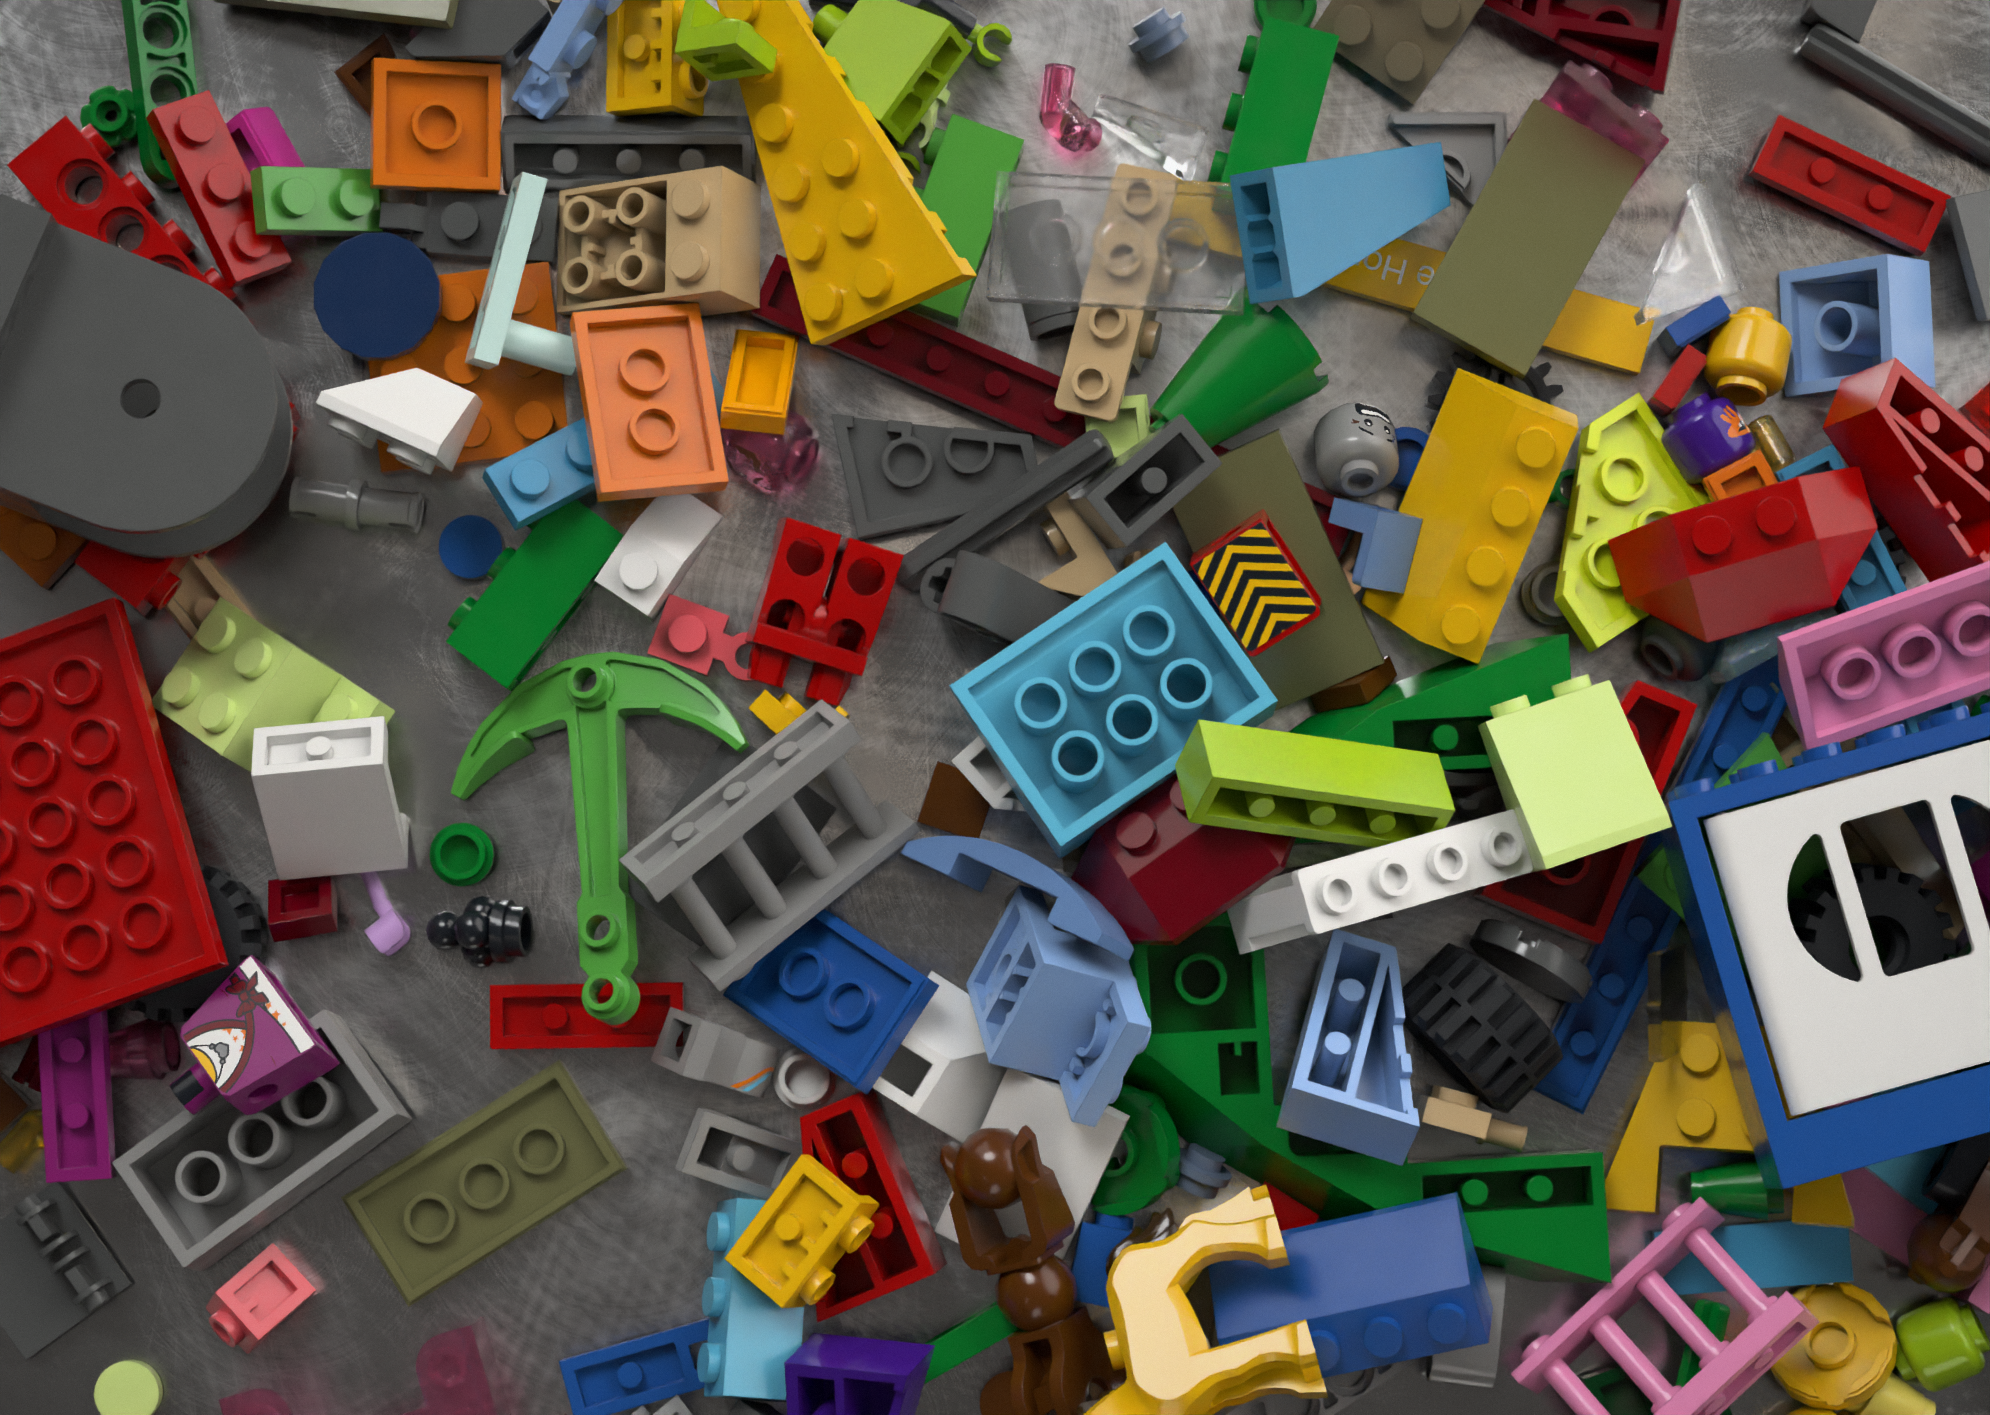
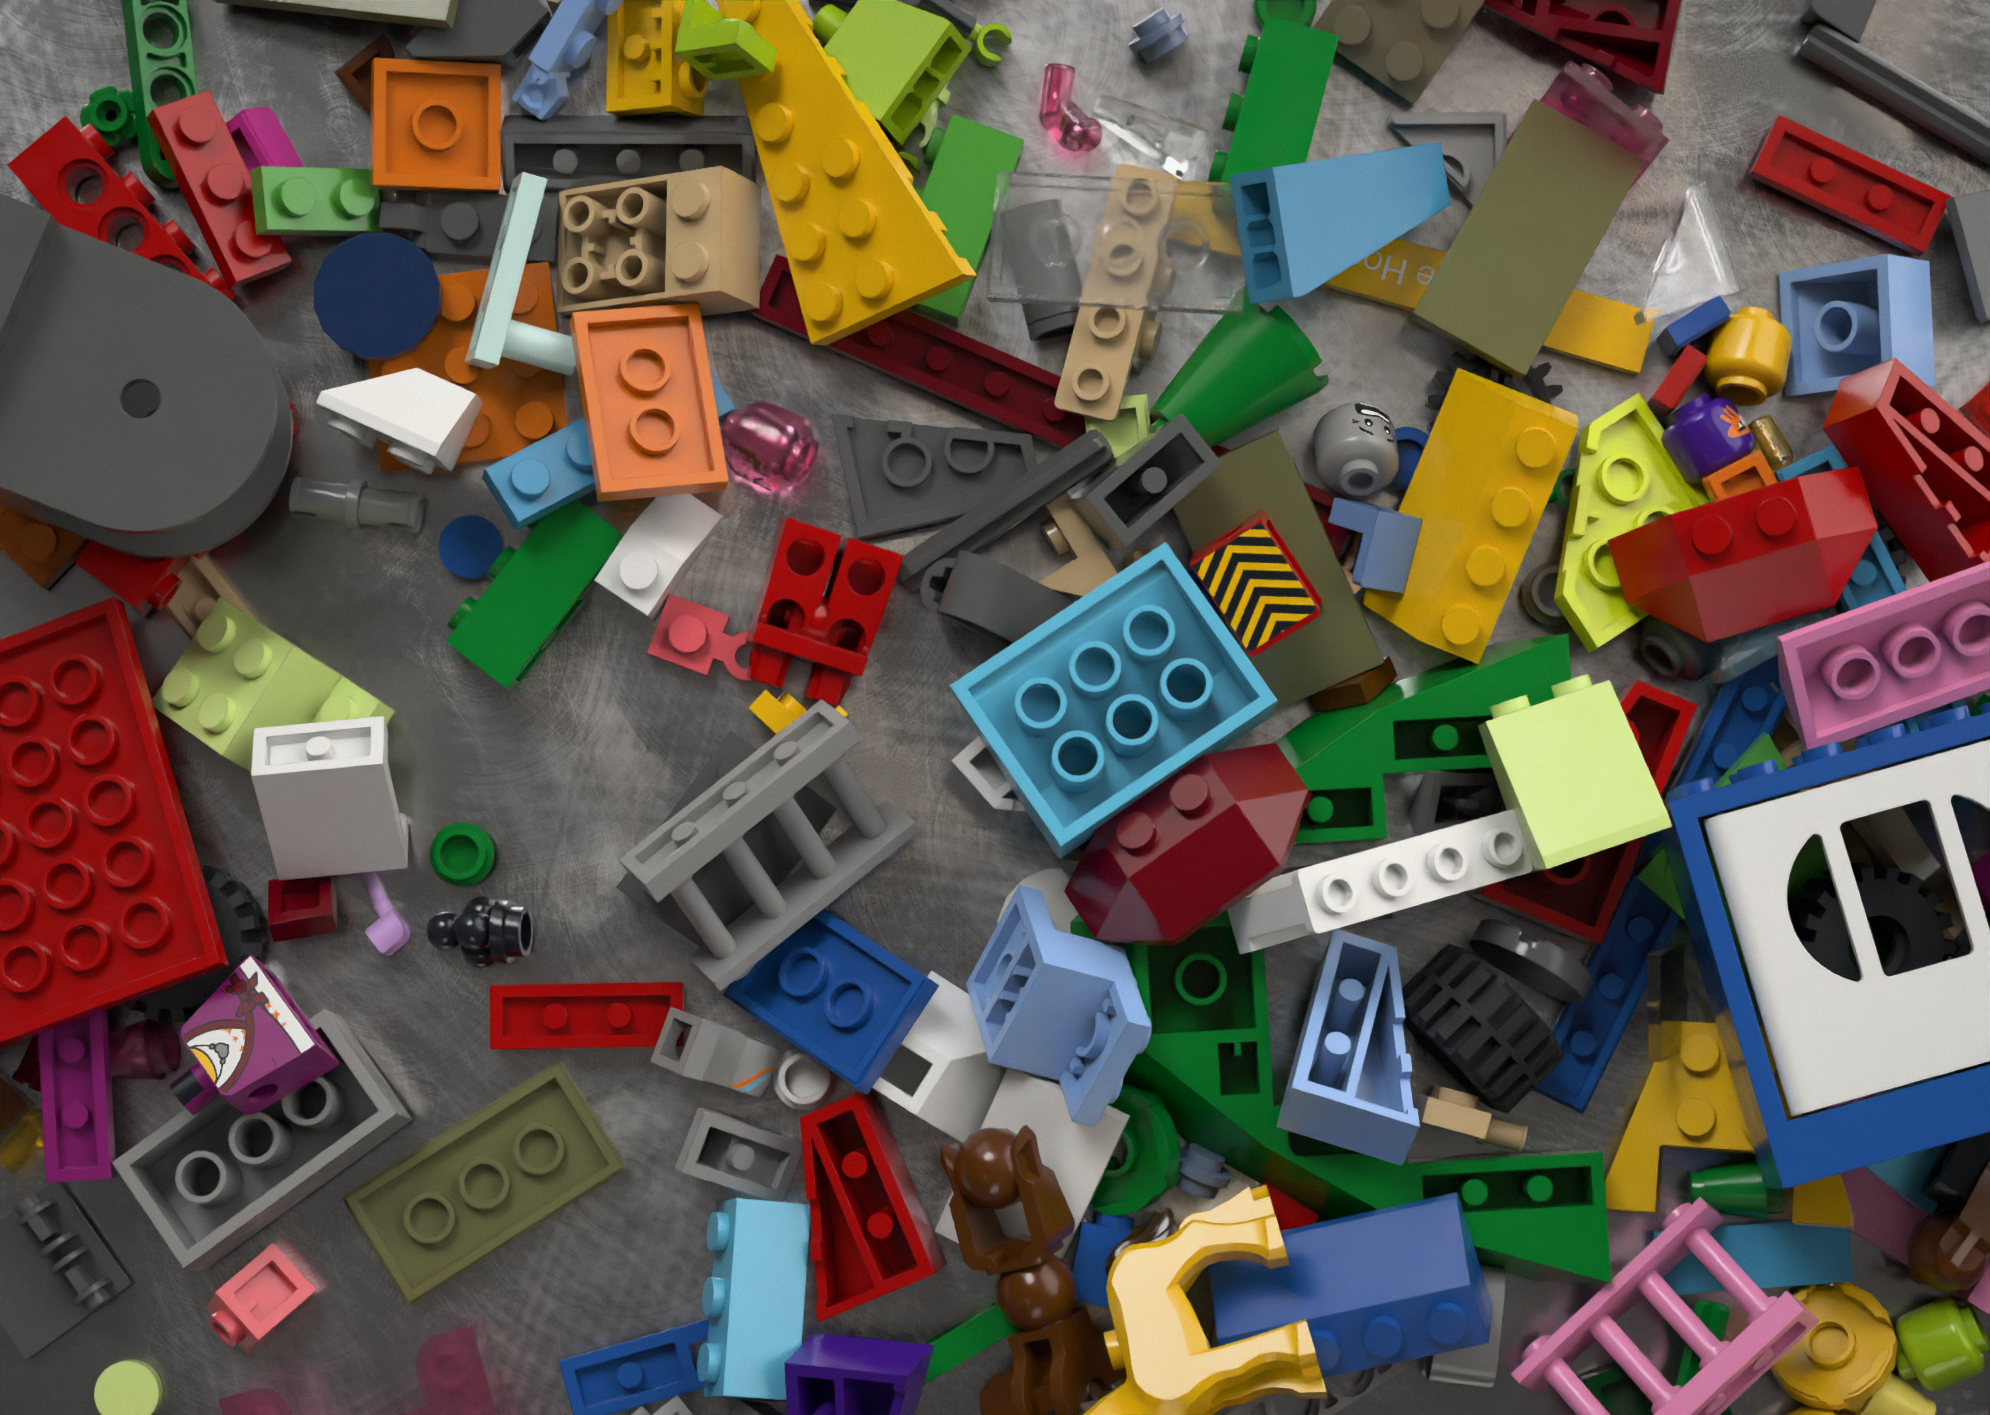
(597, 751): bright green piece -> none
(759, 381): light orange tile -> none
(802, 1234): yellow bracket -> none
(953, 803): reddish brown tile -> none
(973, 859): medium blue slope -> none
(1310, 786): lime brick -> none

